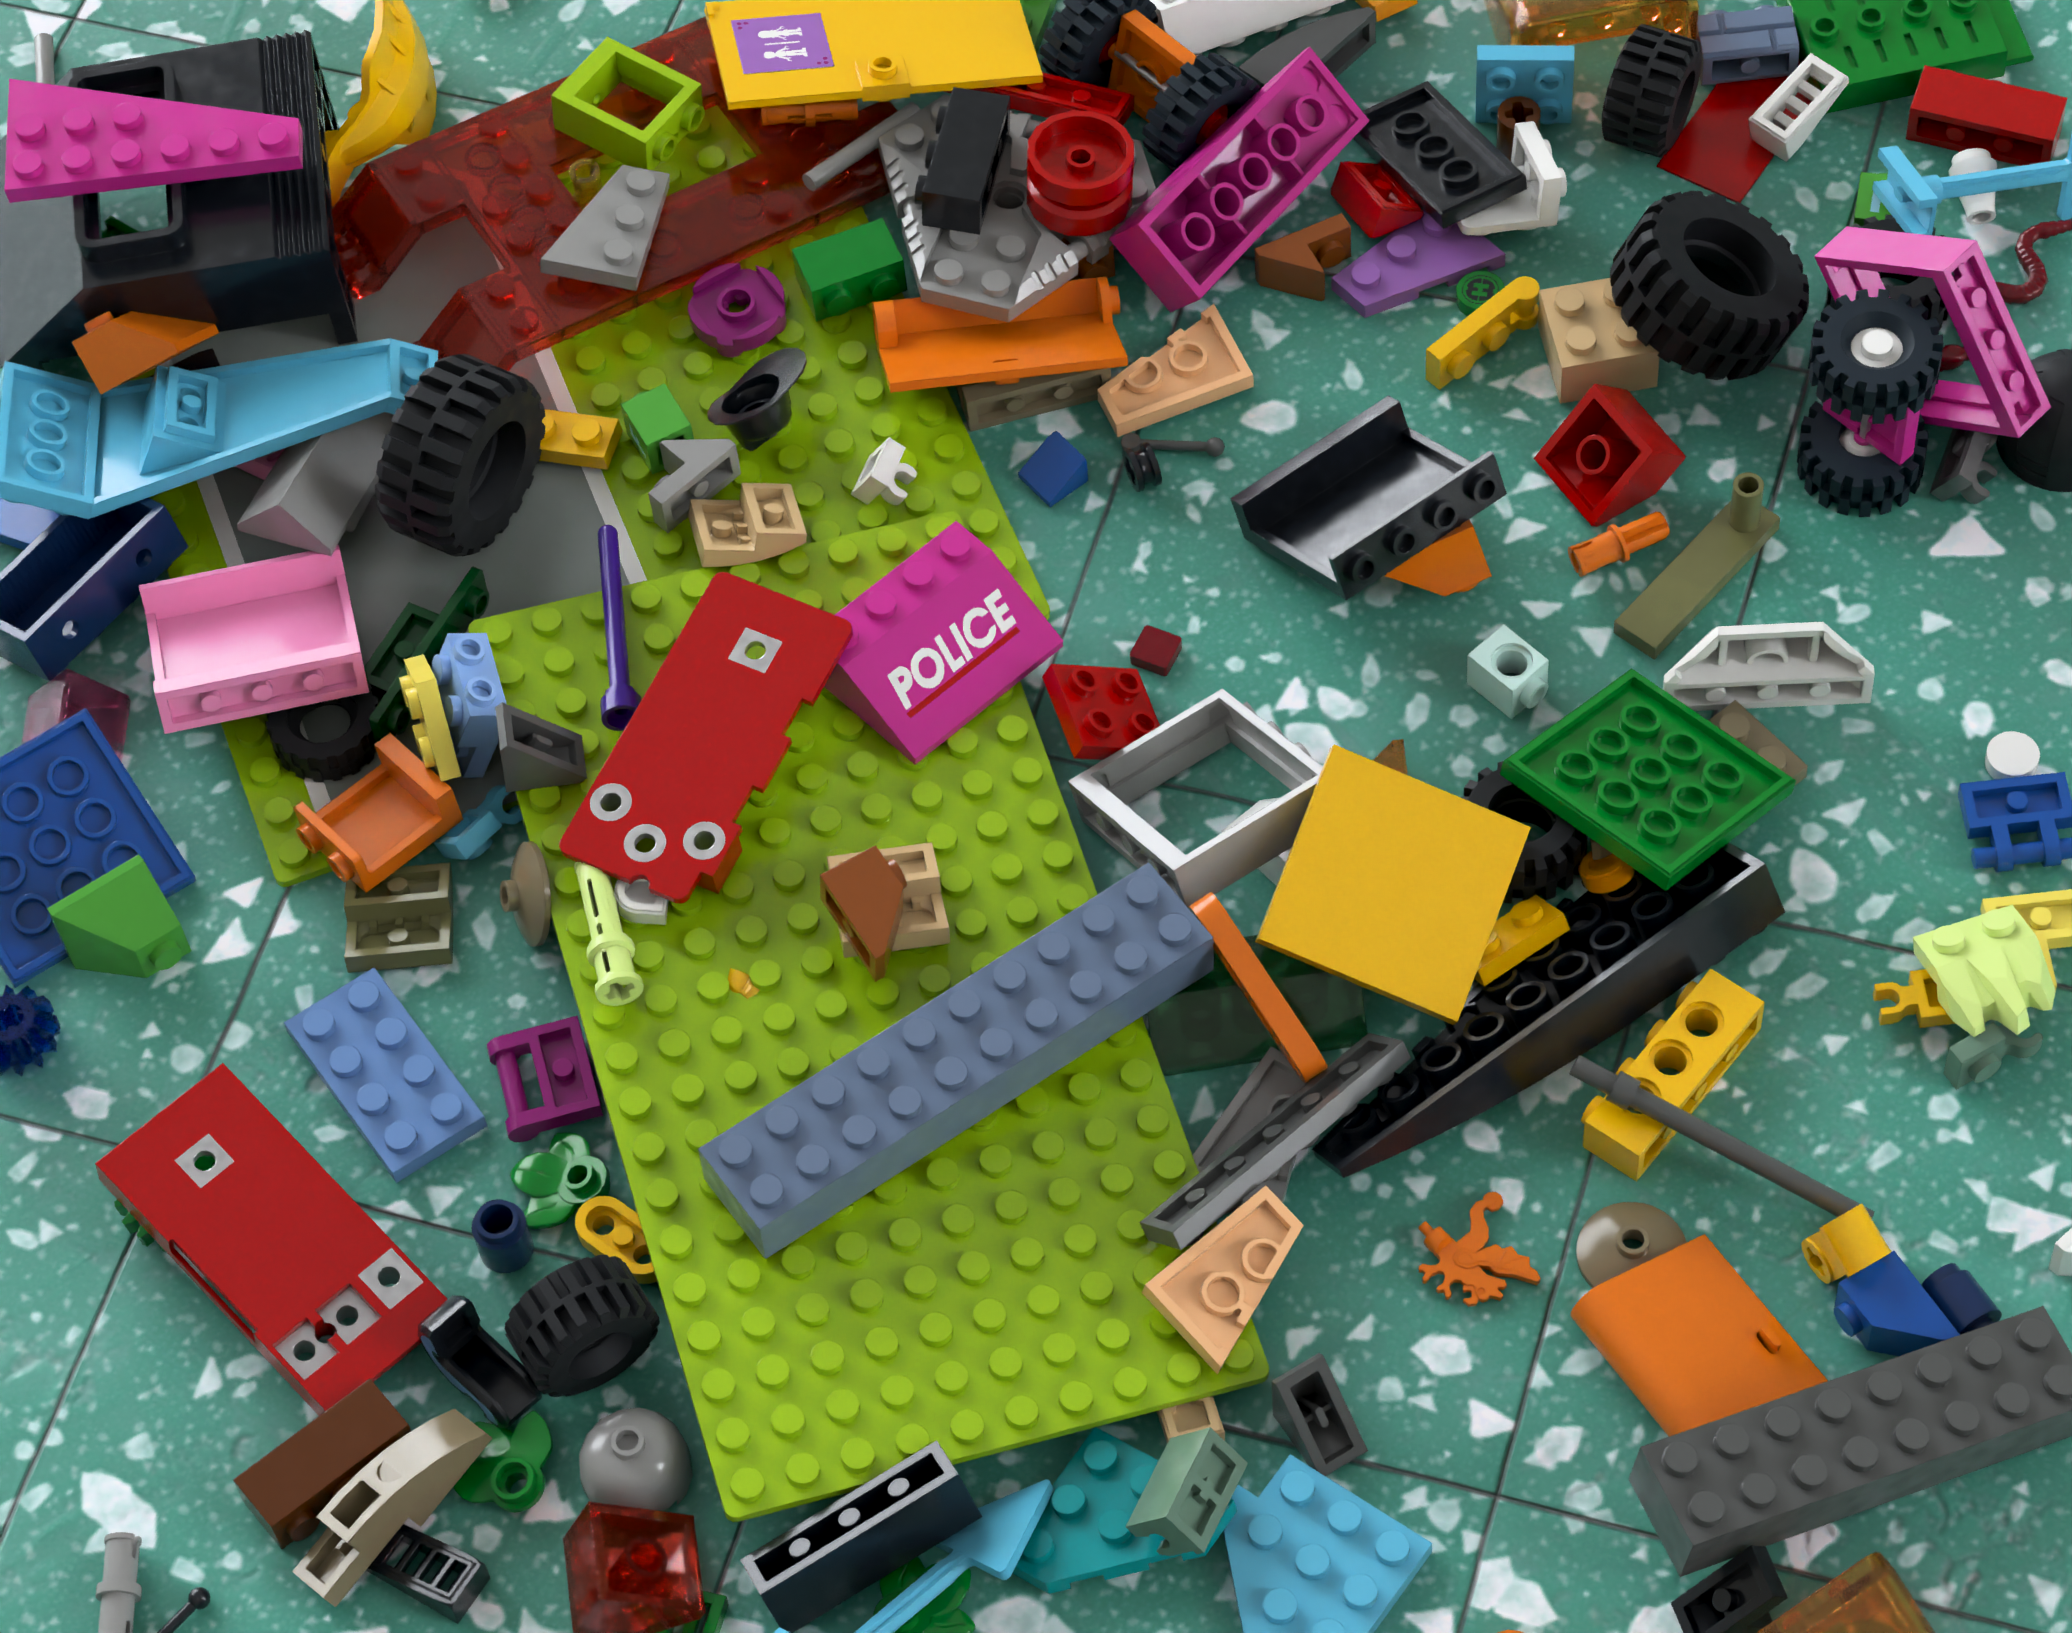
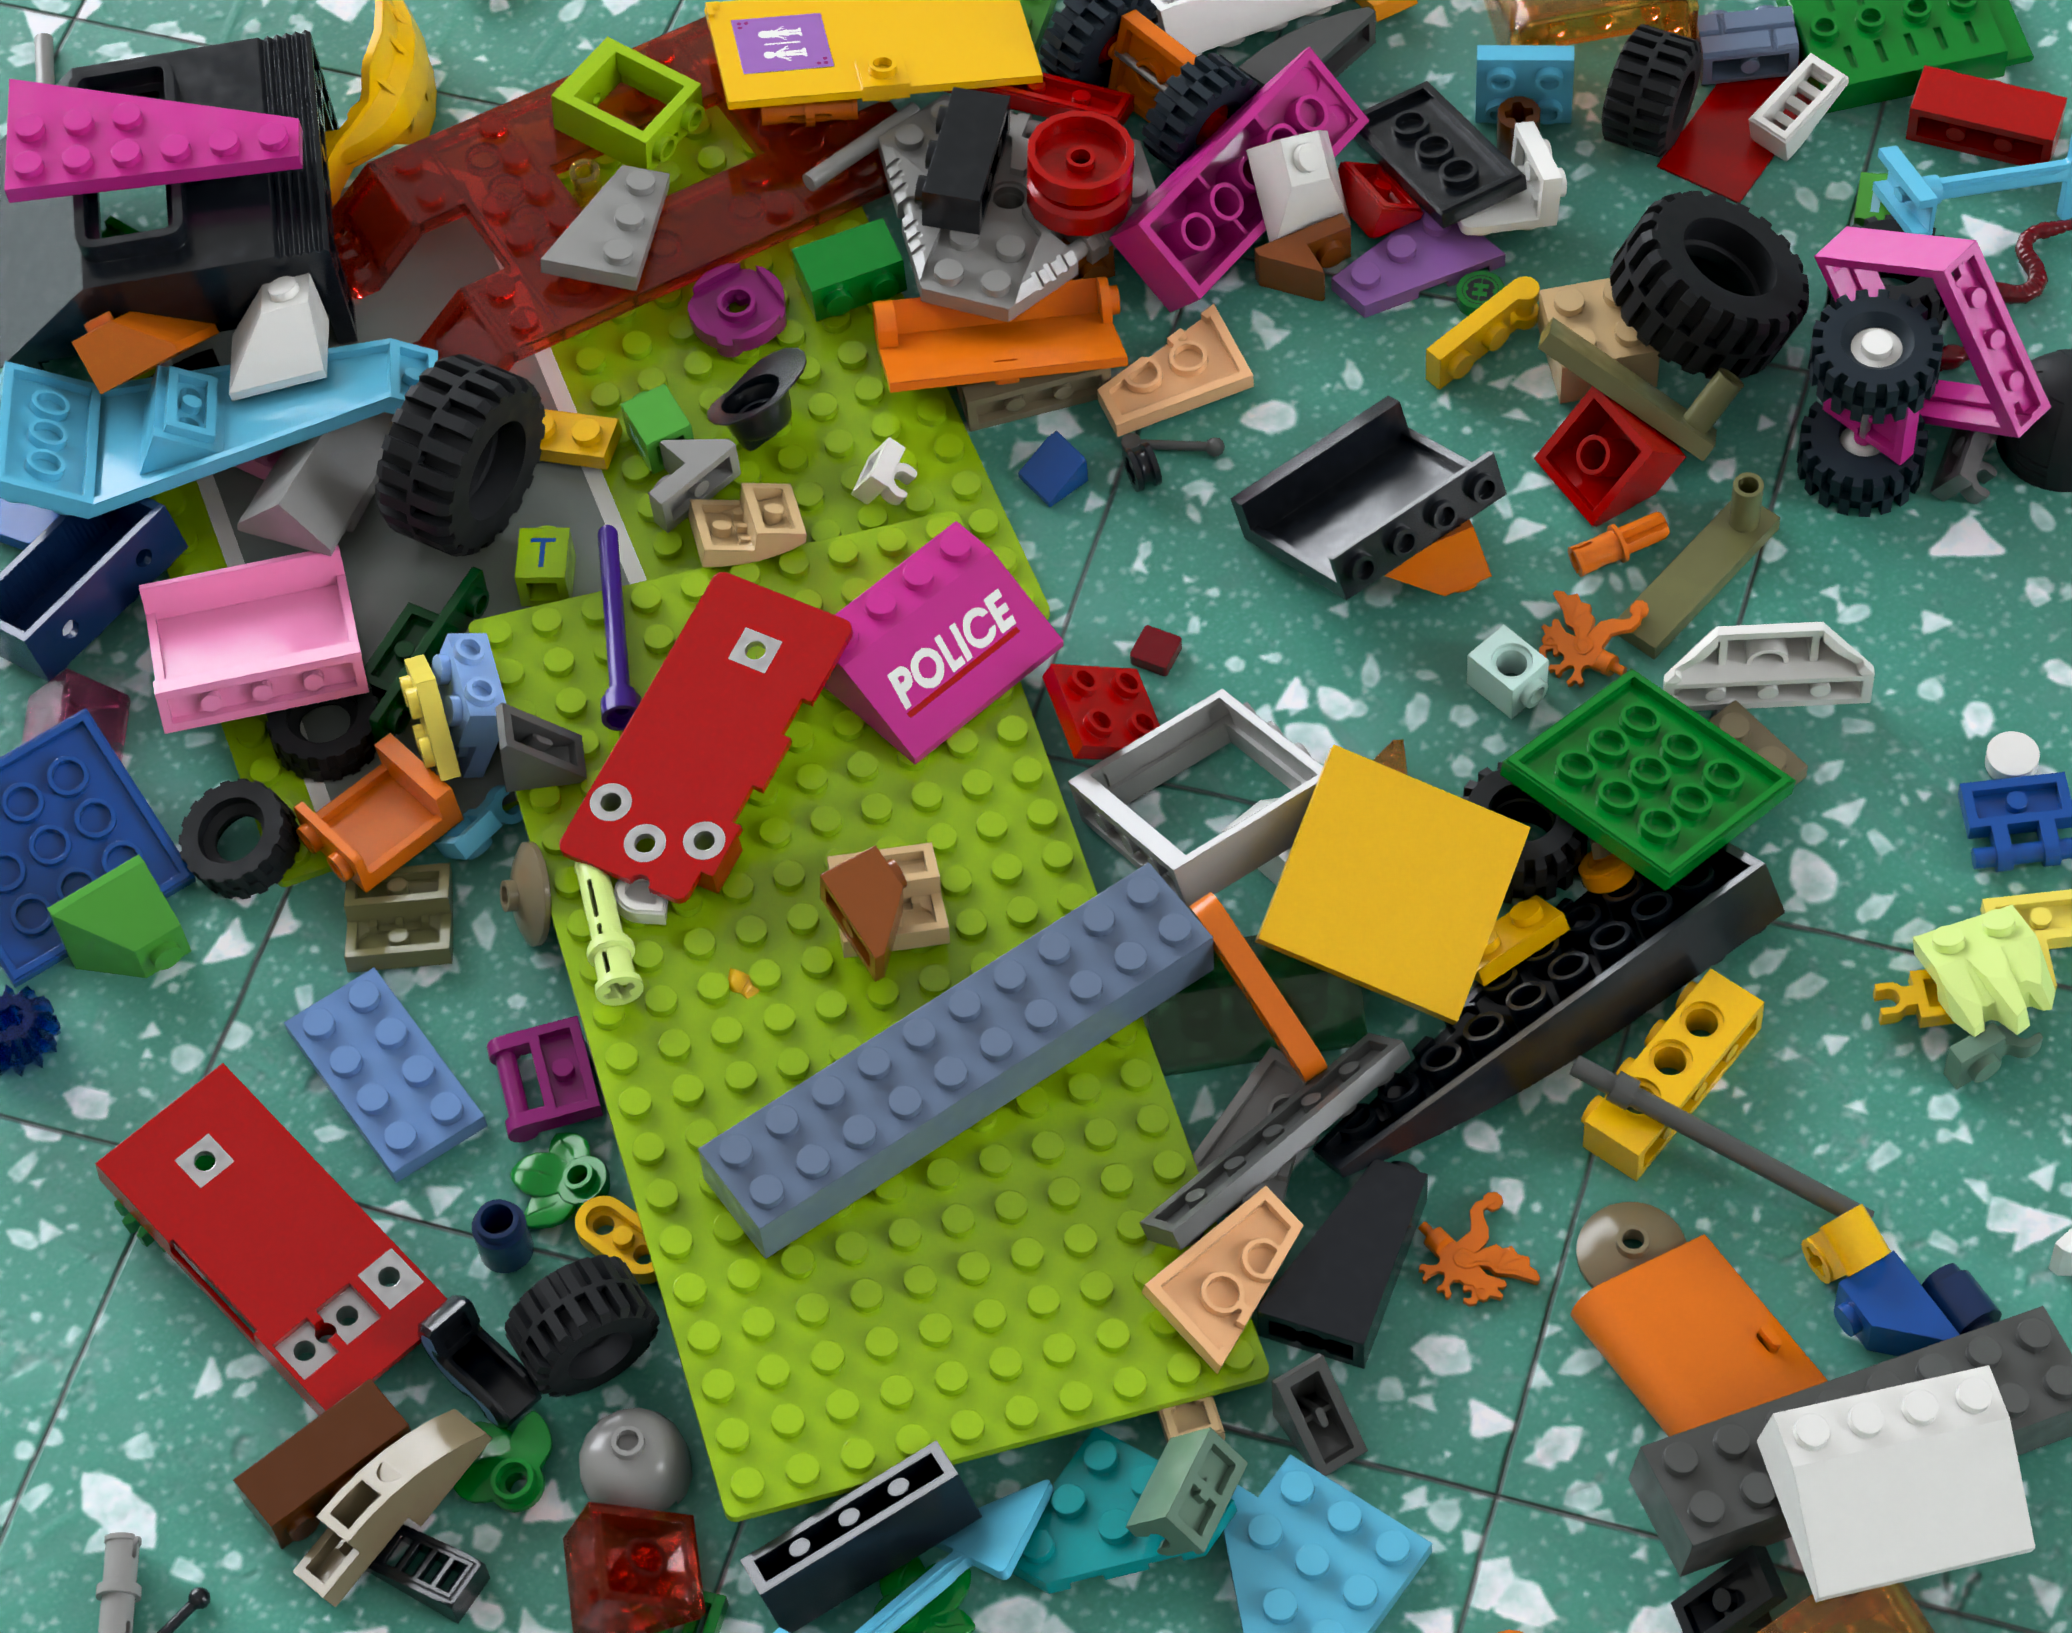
(215, 814): none -> black tyre
(280, 339): none -> white slope
(544, 565): none -> lime brick
(1296, 182): none -> white slope
(1348, 1270): none -> black slope
(1587, 646): none -> orange piece
(1687, 427): none -> olive piece
(1899, 1482): none -> white slope
(1978, 207): white cone -> none

